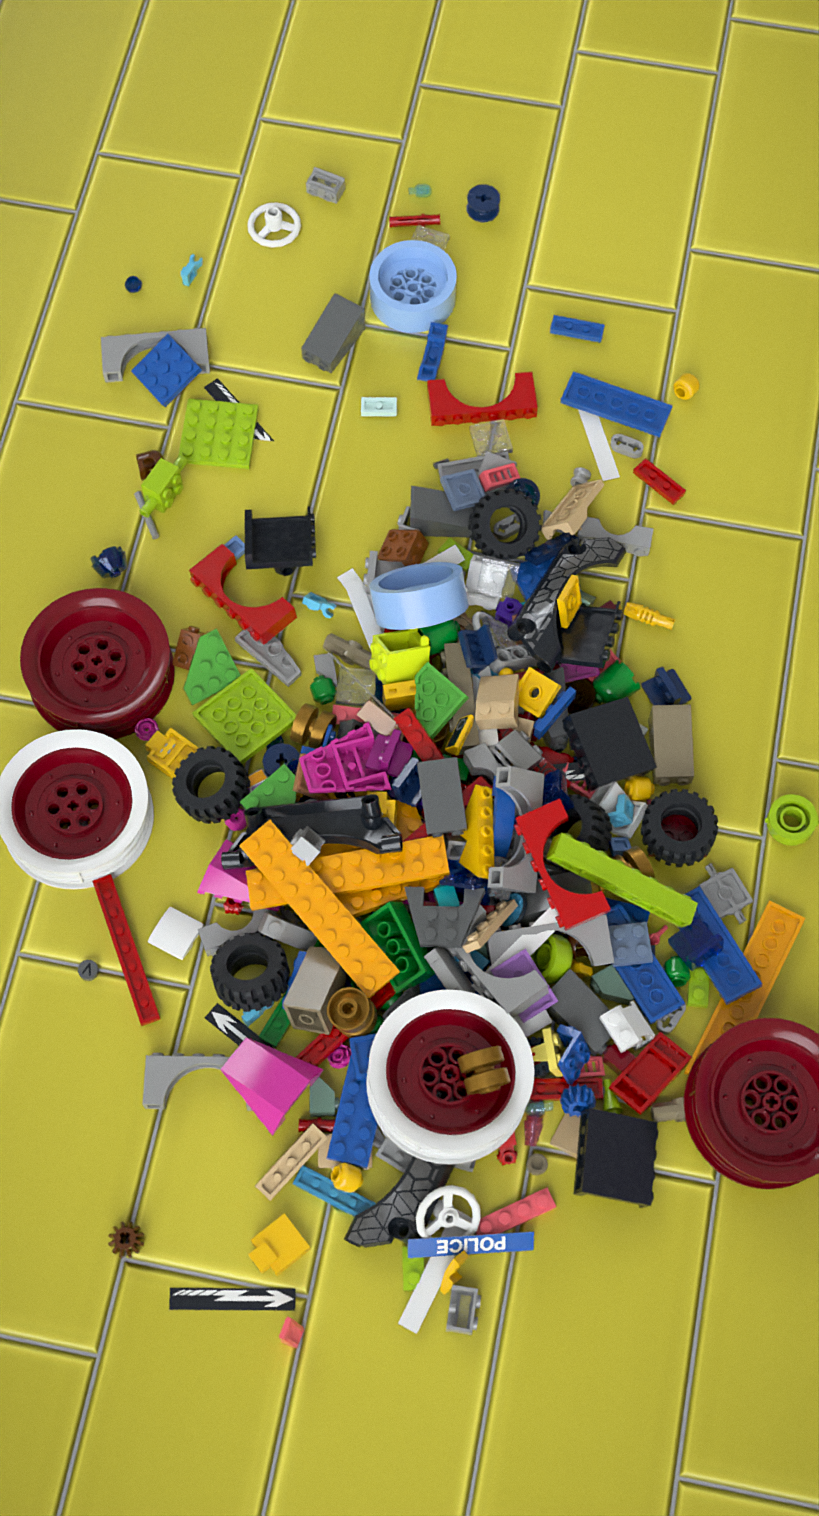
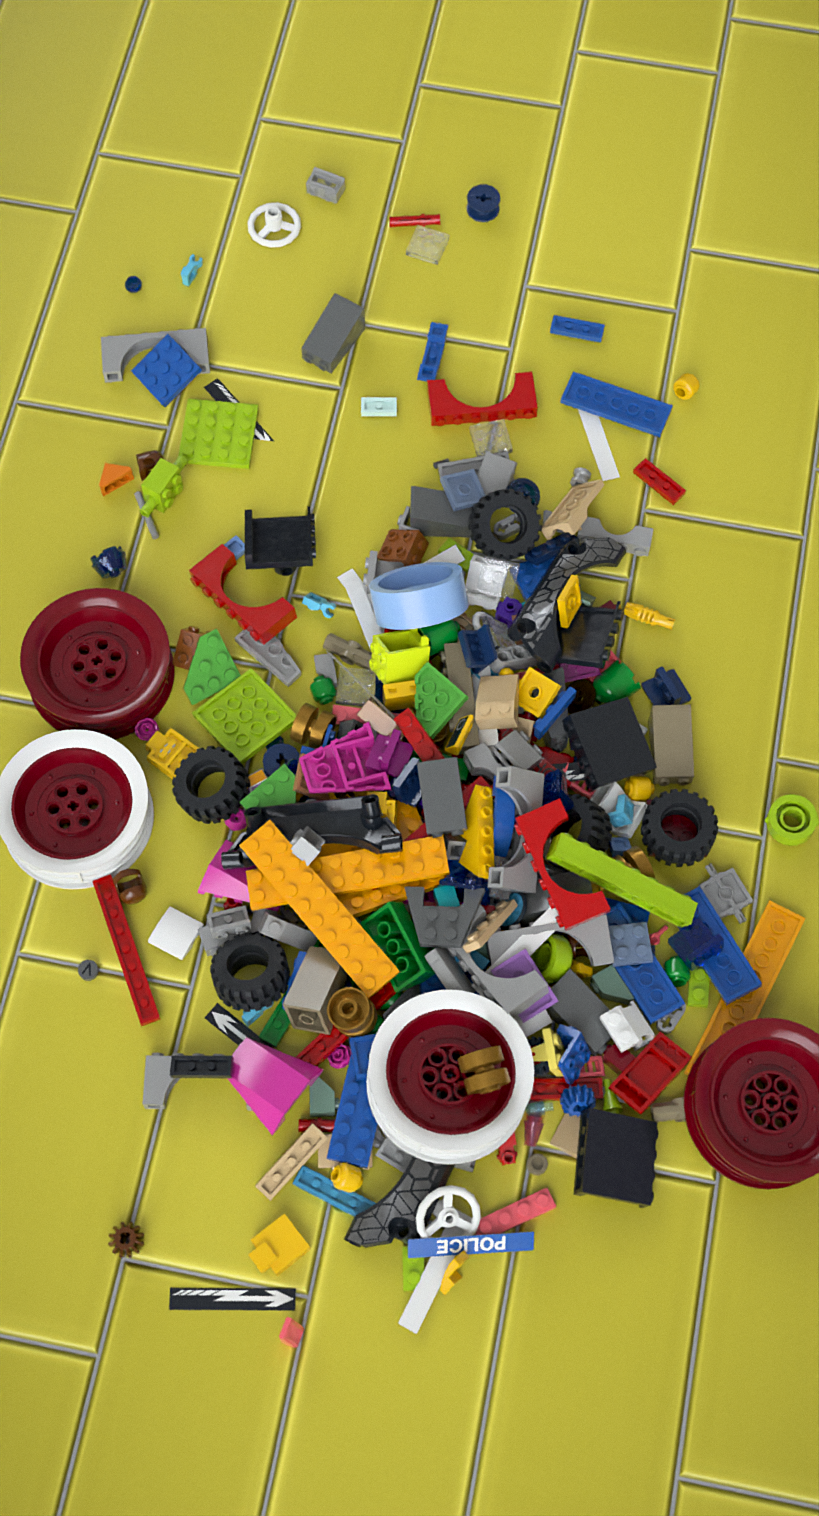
(114, 477): none -> orange slope
(133, 890): none -> reddish brown helmet
(201, 1066): none -> black plate
(229, 922): none -> light grey bracket
(412, 286): light blue wheel -> none
(421, 190): clear light blue cylinder -> none
(462, 1310): light grey window -> none
(488, 480): coral slope -> none
(626, 446): light grey beam -> none

